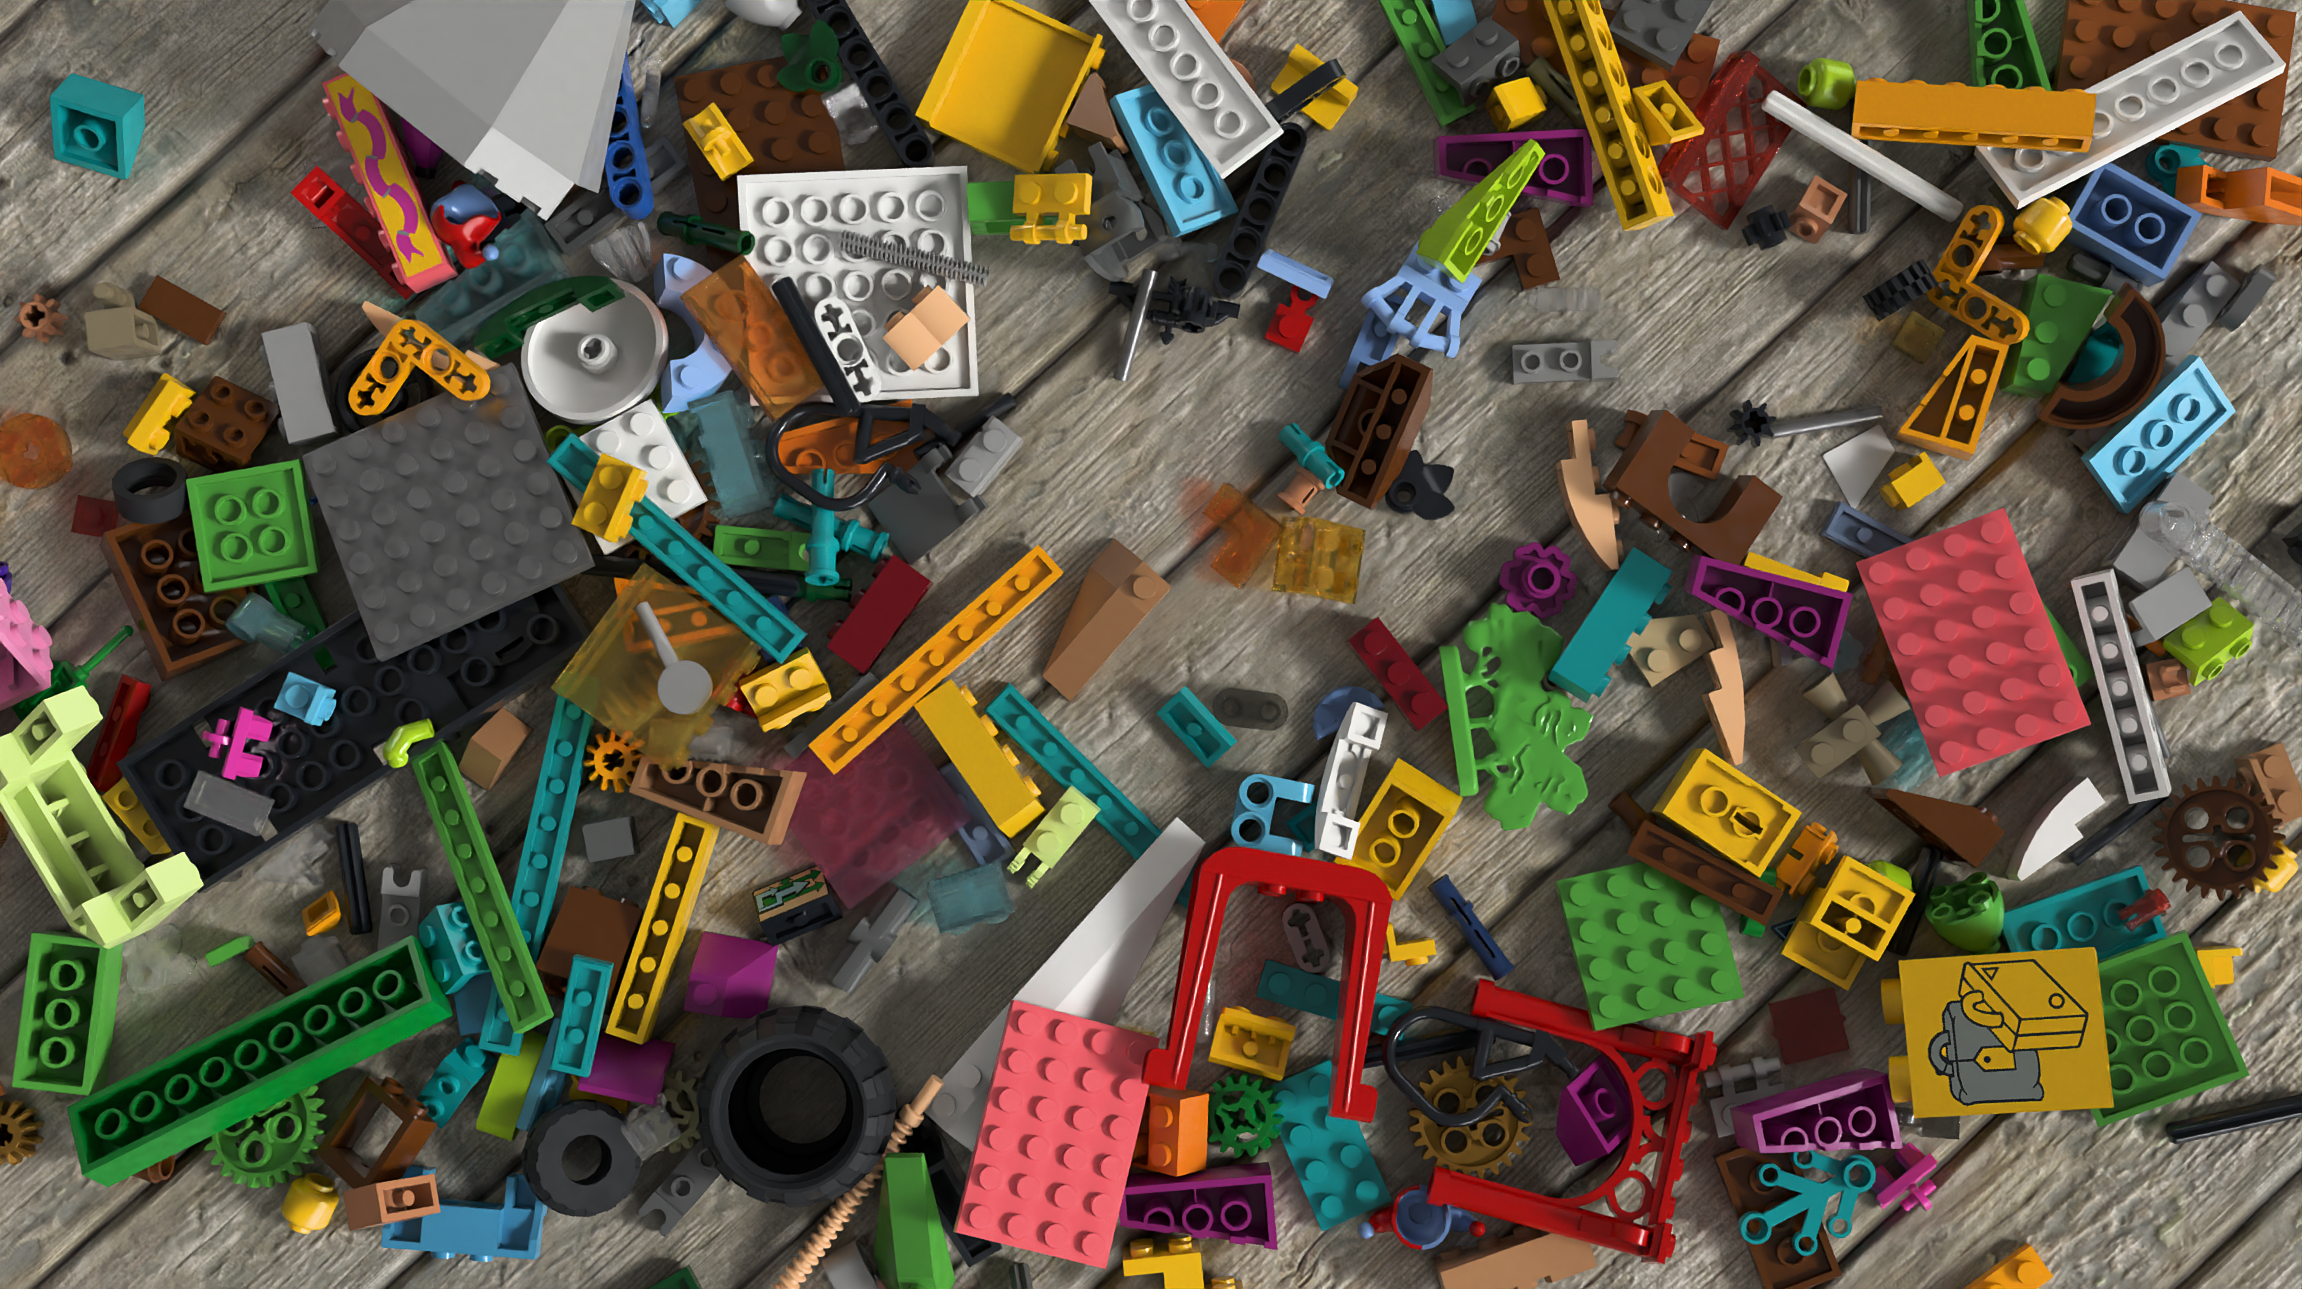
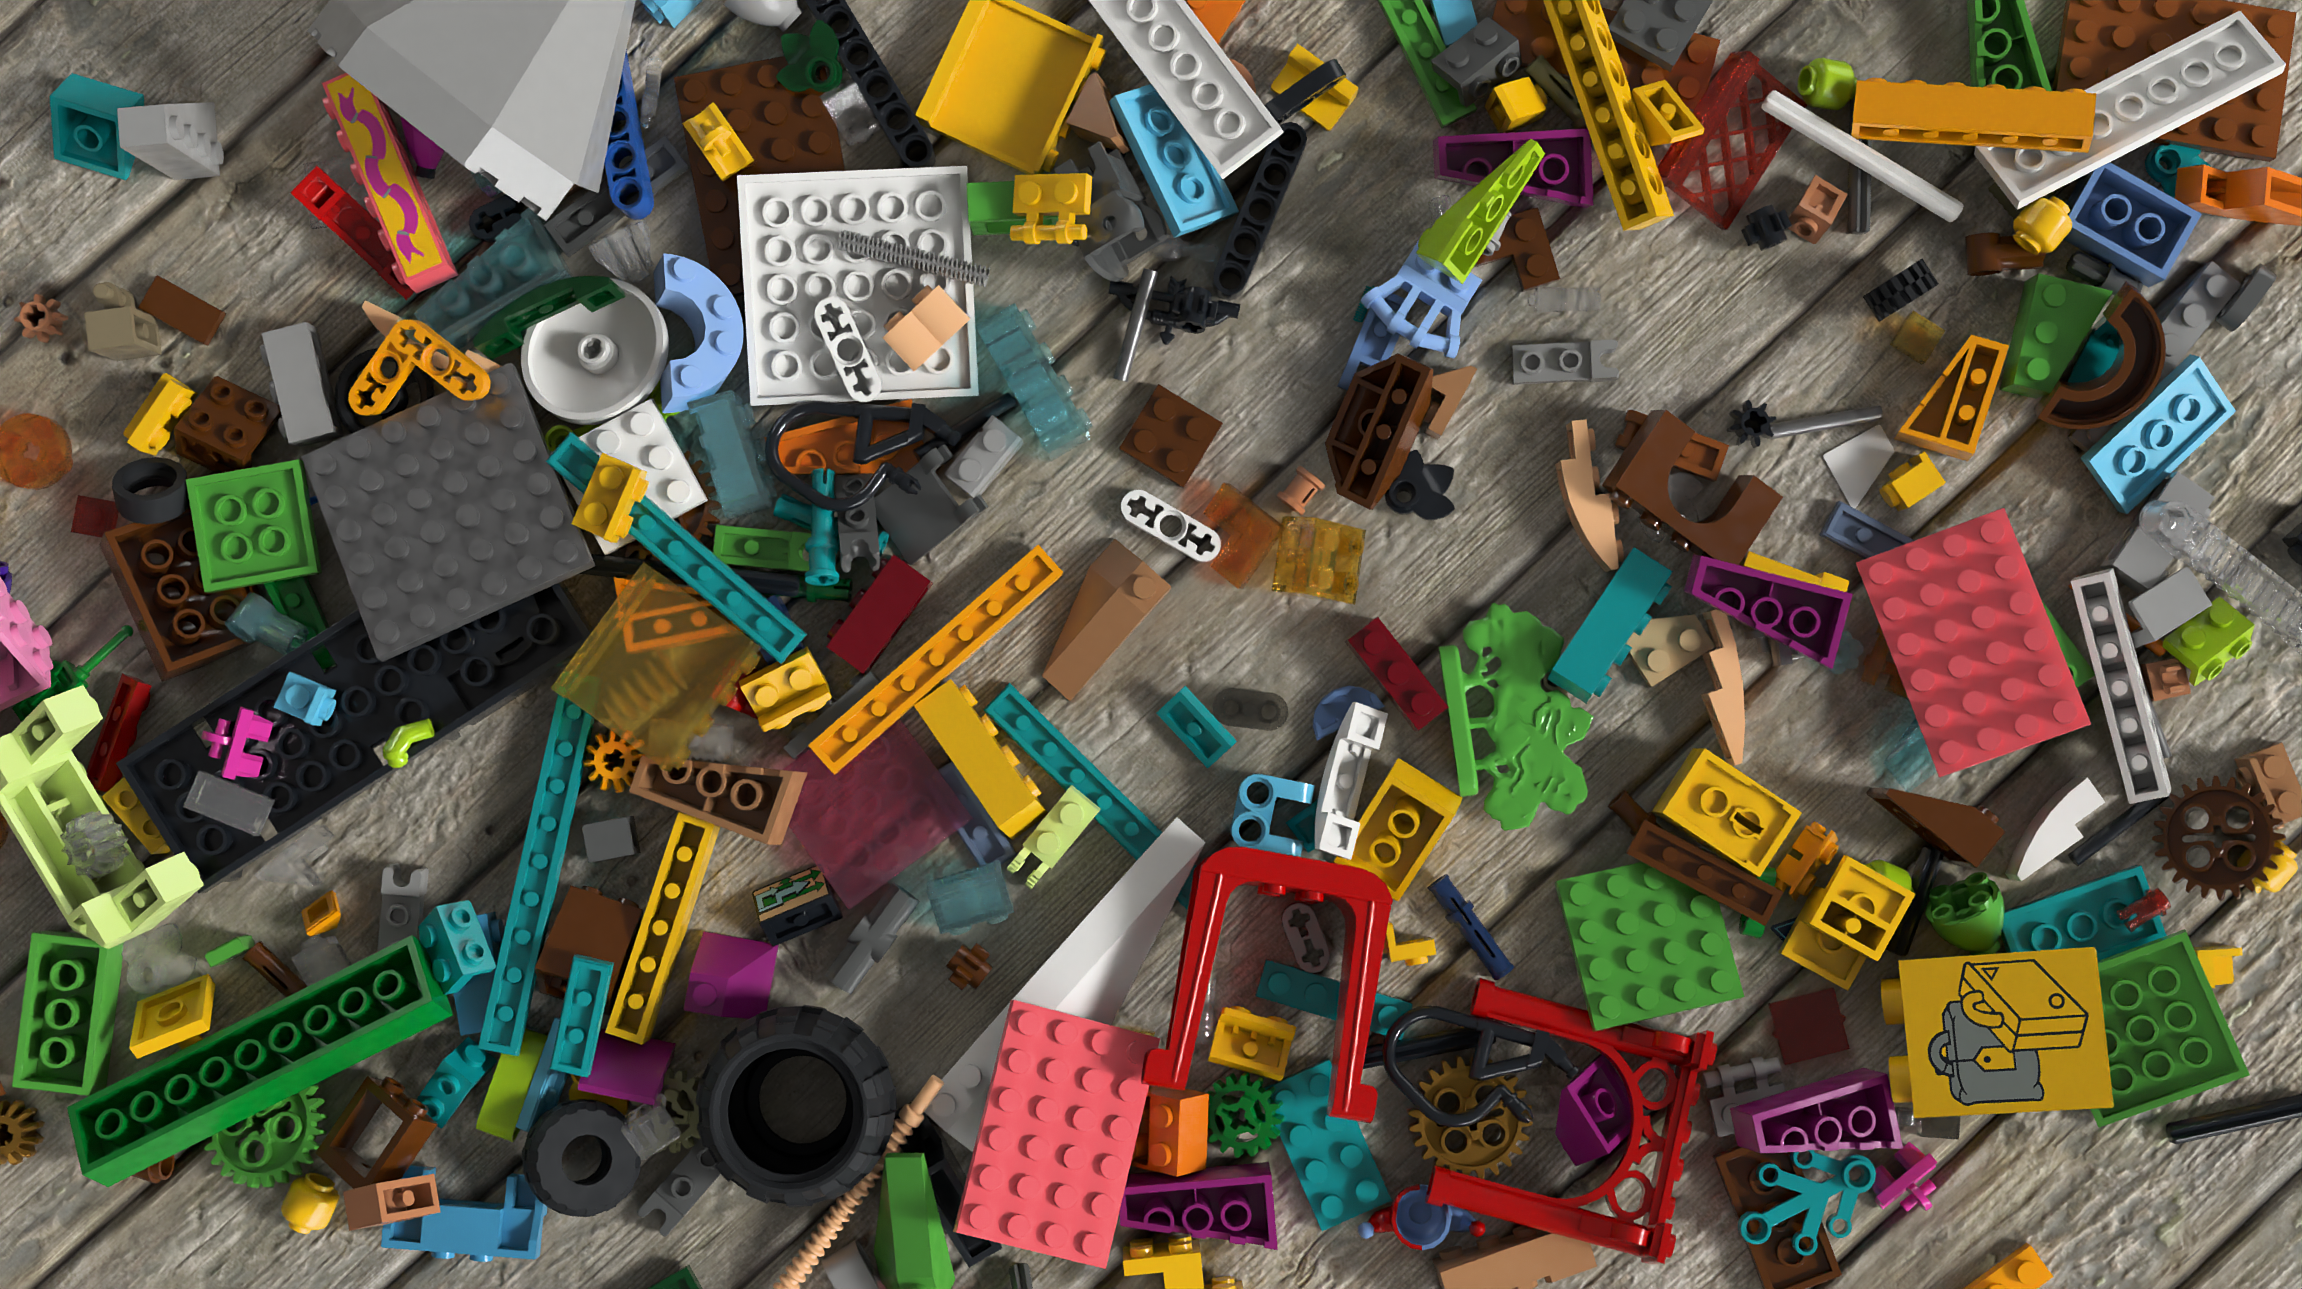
(94, 844): none -> clear gear
(173, 138): none -> light grey wedge
(173, 1017): none -> yellow tile
(353, 878): black axle -> none
(464, 221): piece -> none
(482, 889): bright green plate -> none
(494, 748): medium nougat slope -> none
(683, 684): light grey piece -> none
(695, 230): dark green pin -> none
(754, 336): clear orange tile -> none
(816, 346): black axle -> none
(857, 526): none -> dark grey plate
(969, 966): none -> reddish brown gear
(1034, 382): none -> clear light blue wedge
(1150, 504): none -> white beam
(1170, 436): none -> reddish brown plate
(1291, 323): red plate -> none
(1295, 273): light blue tile -> none
(1311, 455): teal pin -> none
(1364, 312): none -> teal leg
(1450, 389): none -> medium nougat slope
(1537, 580): magenta plant -> none
(1851, 729): dark tan brick -> none
(1962, 278): light orange beam -> none

